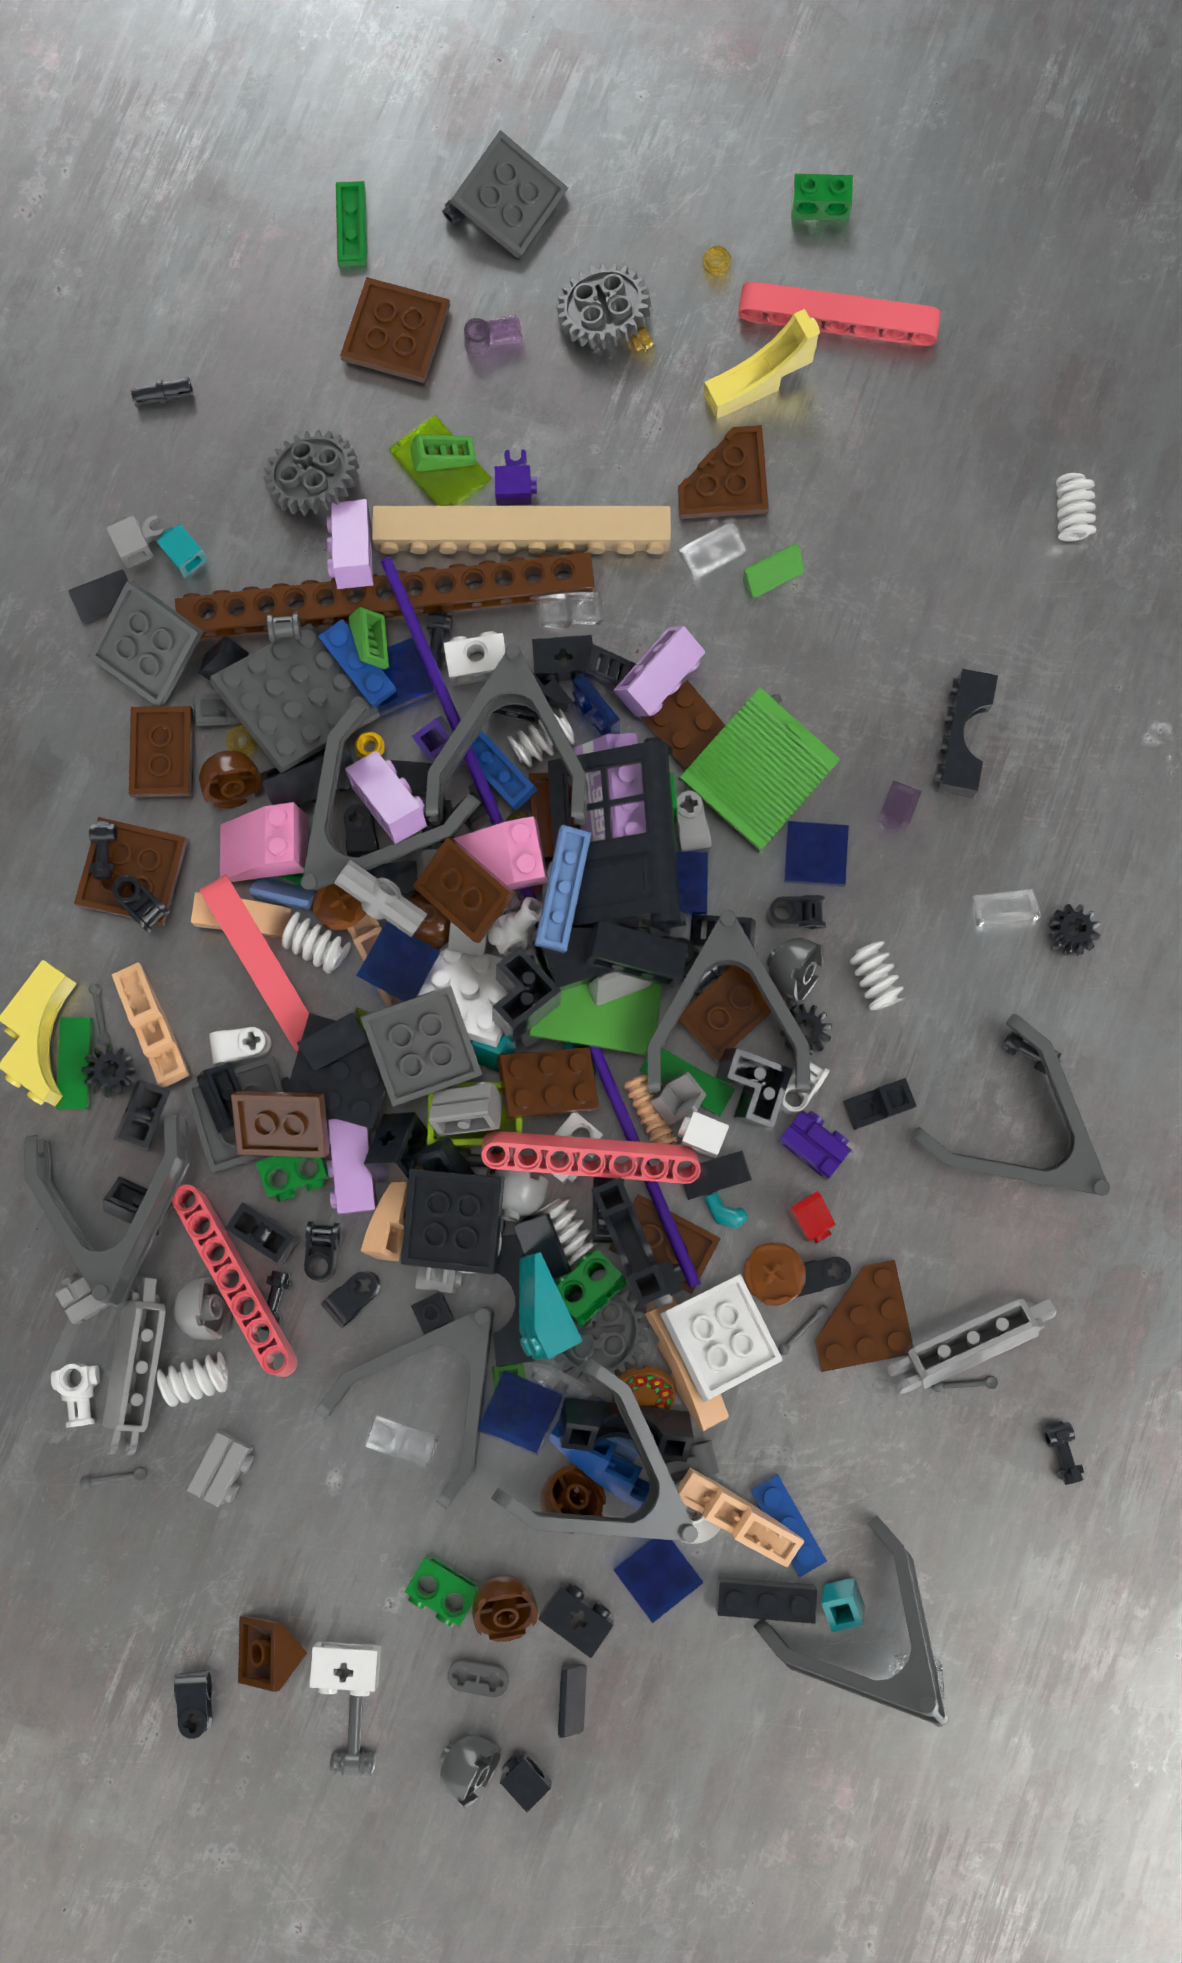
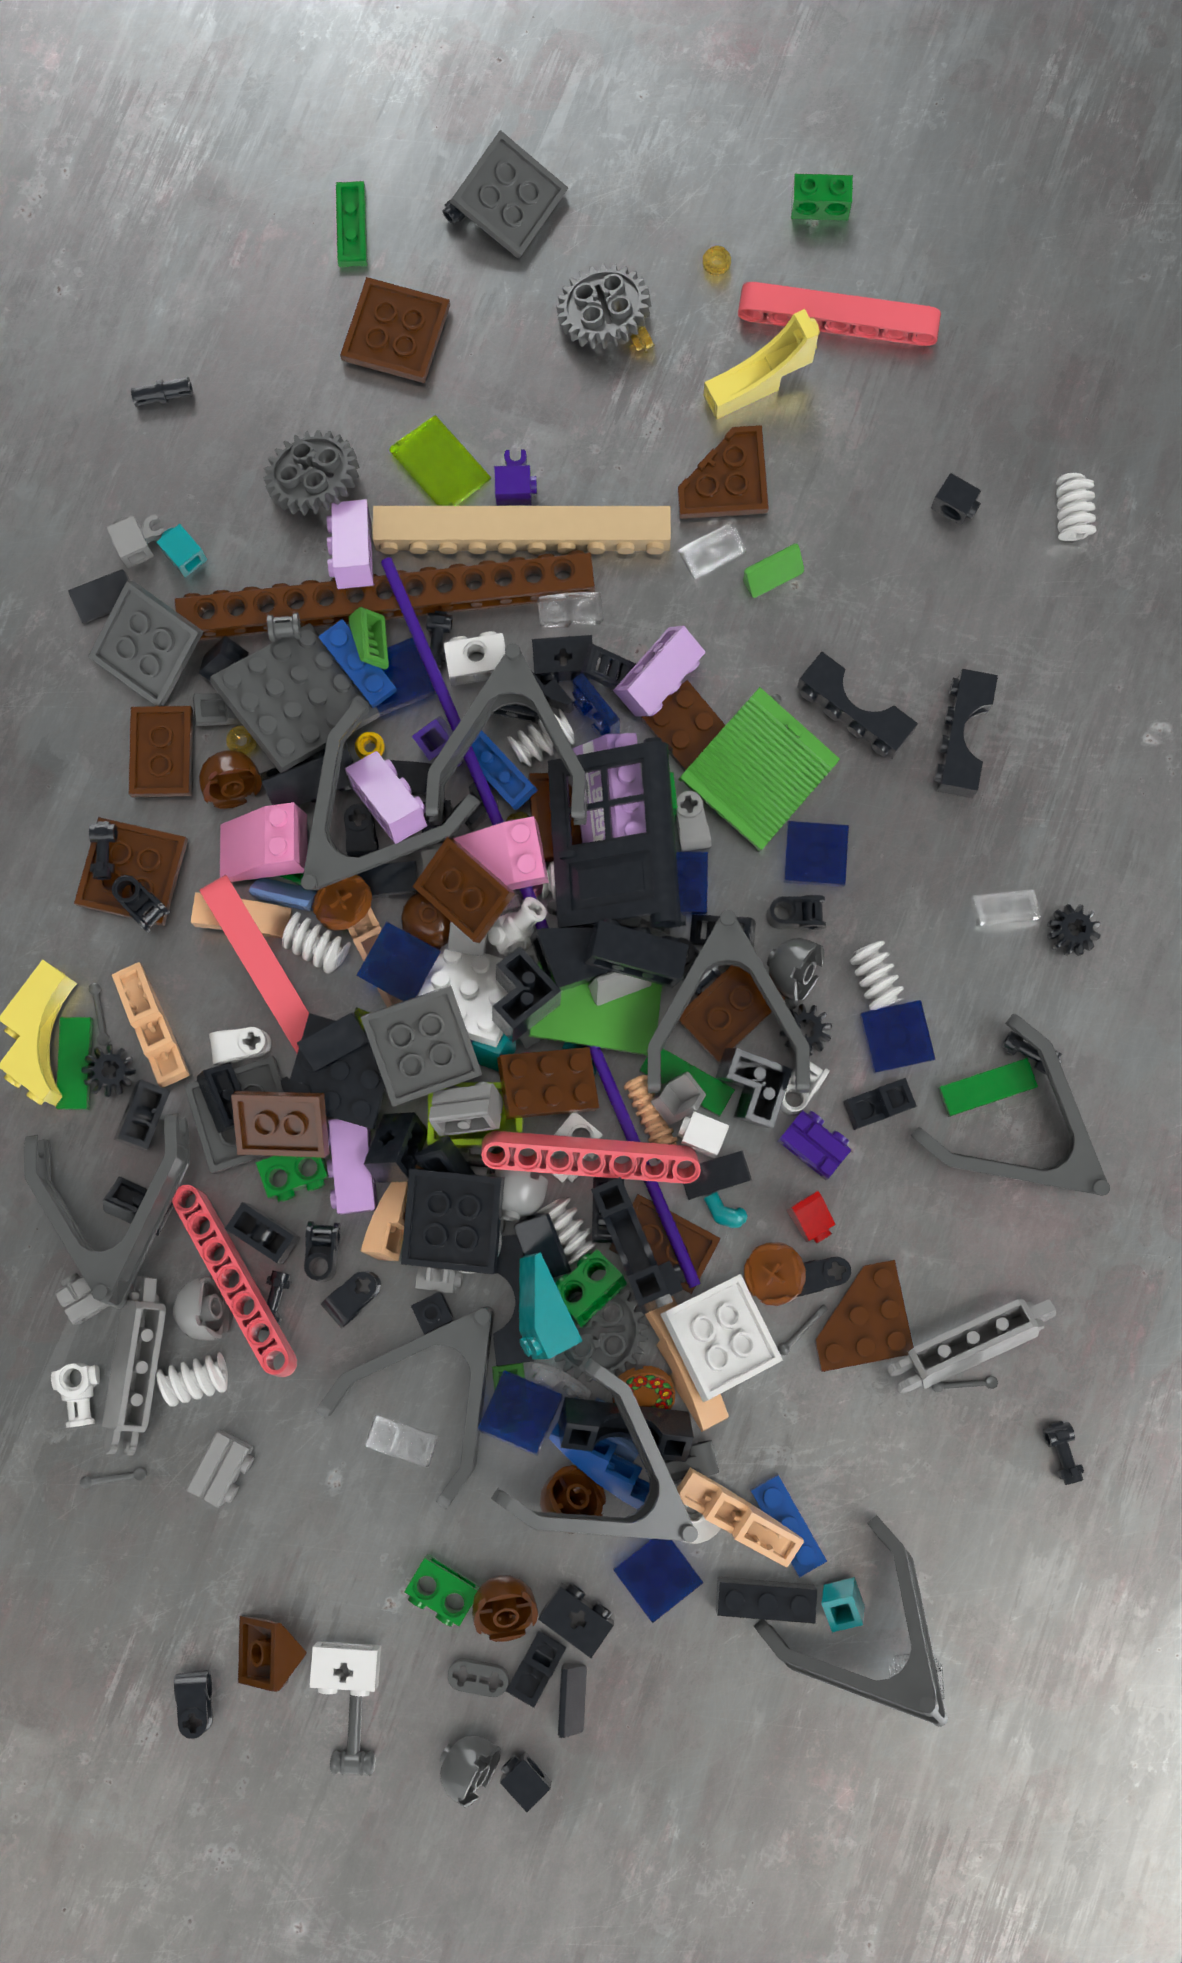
(380, 898): light grey piece -> none
(442, 461): bright green slope -> none
(494, 333): clear purple piece -> none
(536, 1669): none -> black slope
(563, 889): medium blue tile -> none
(884, 729): none -> black arch
(897, 1036): none -> clear blue plate
(898, 807): clear purple brick -> none
(957, 499): none -> black brick
(988, 1087): none -> green tile

